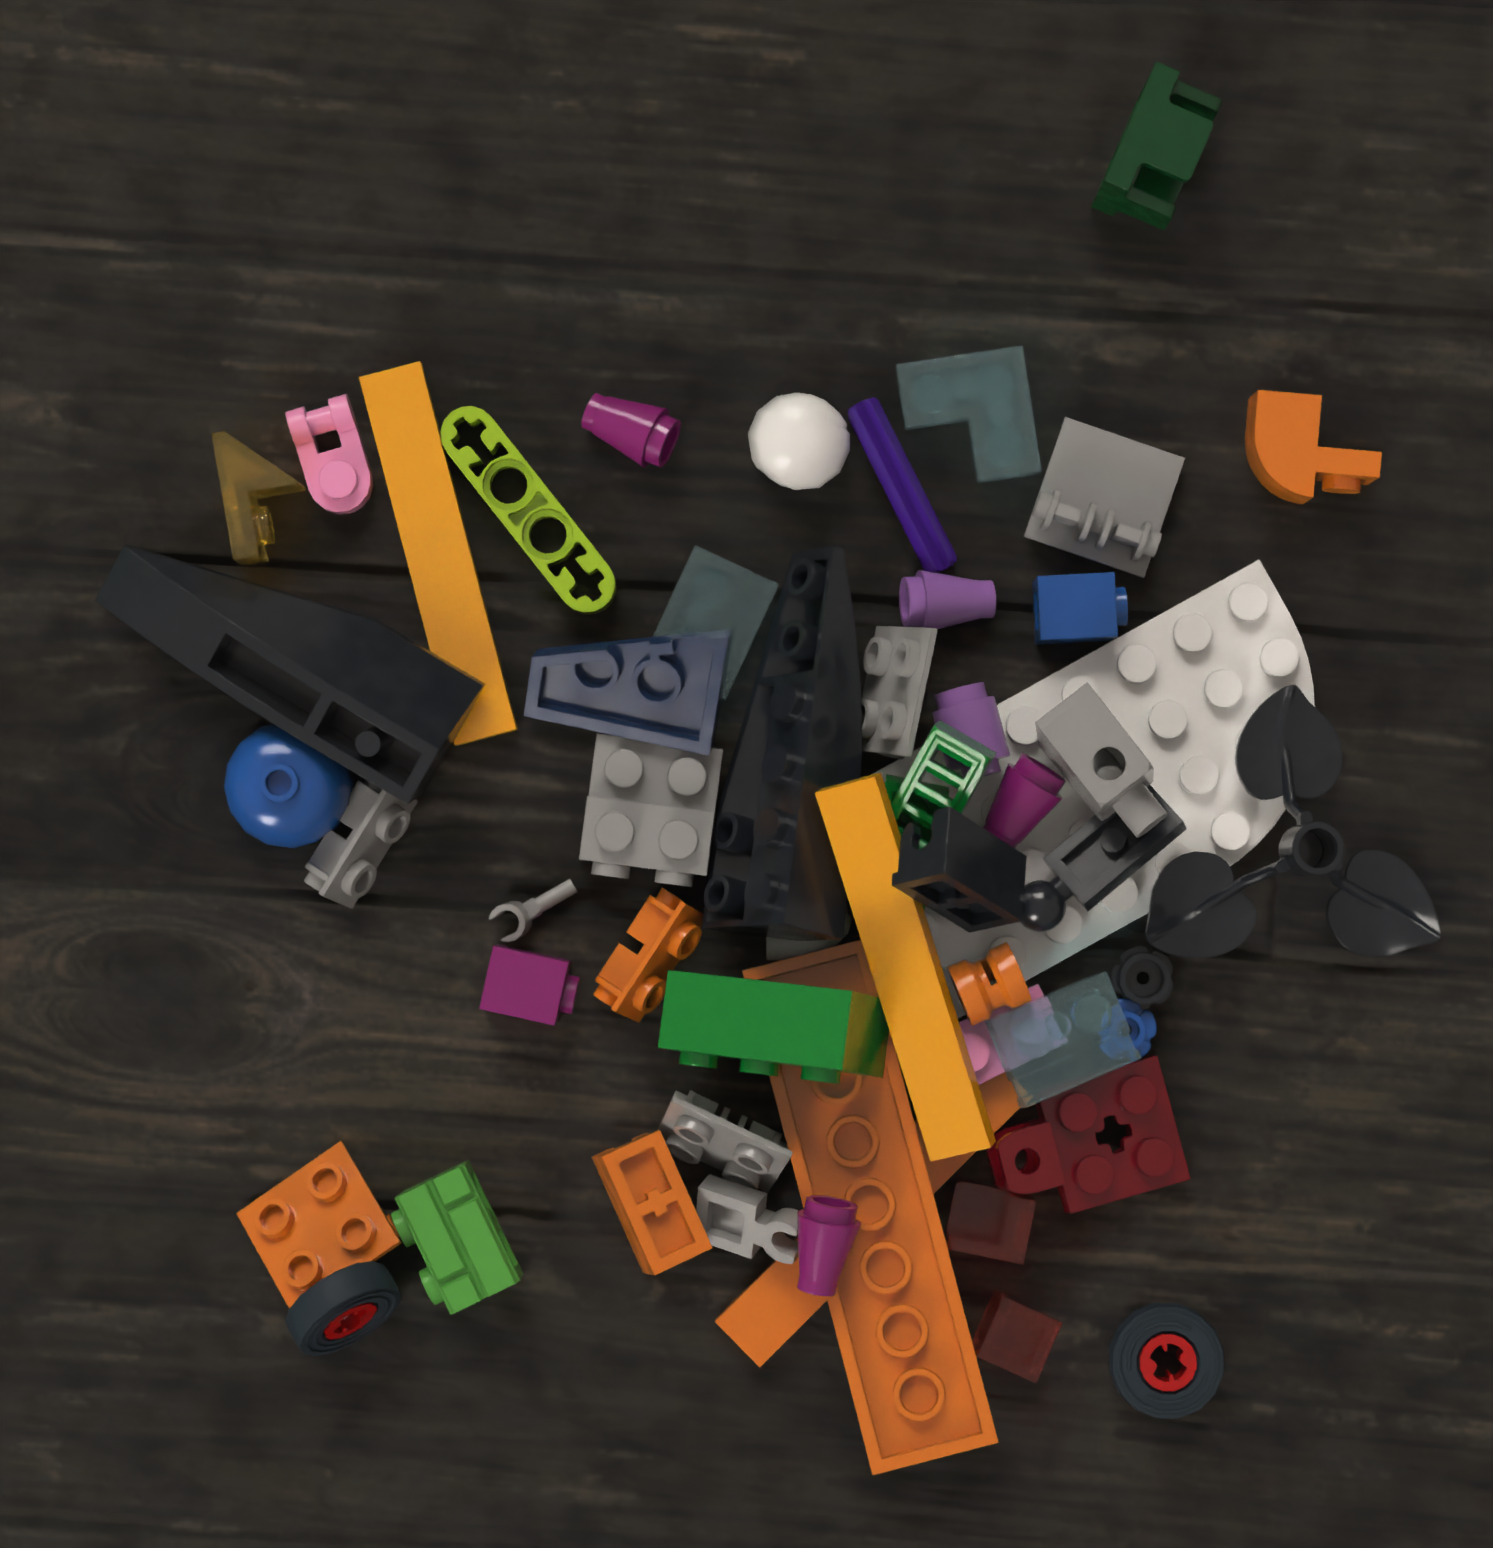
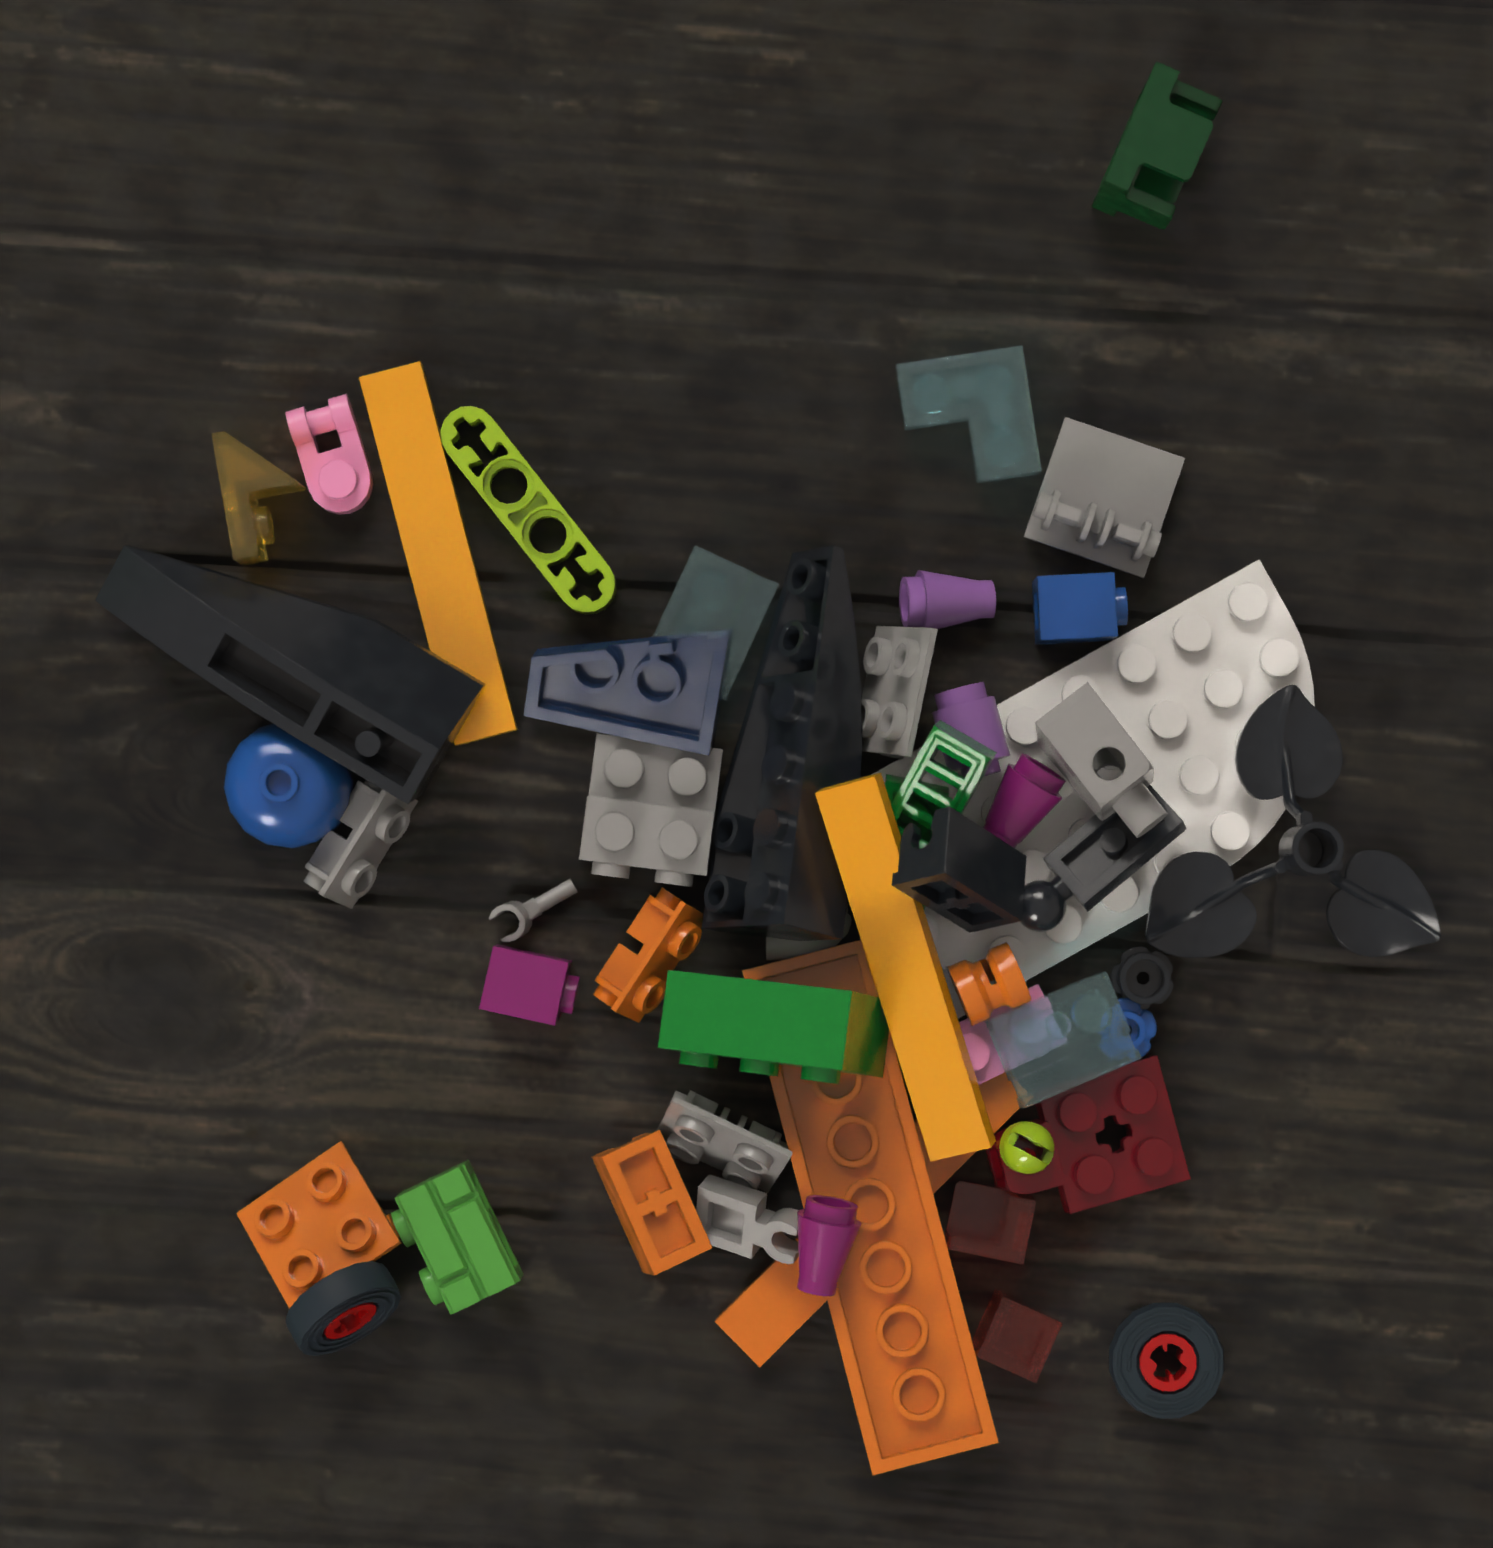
(633, 428): magenta cone -> none
(799, 441): white hair -> none
(901, 486): dark purple axle -> none
(1020, 1160): none -> lime hinge
(1286, 452): orange brick -> none

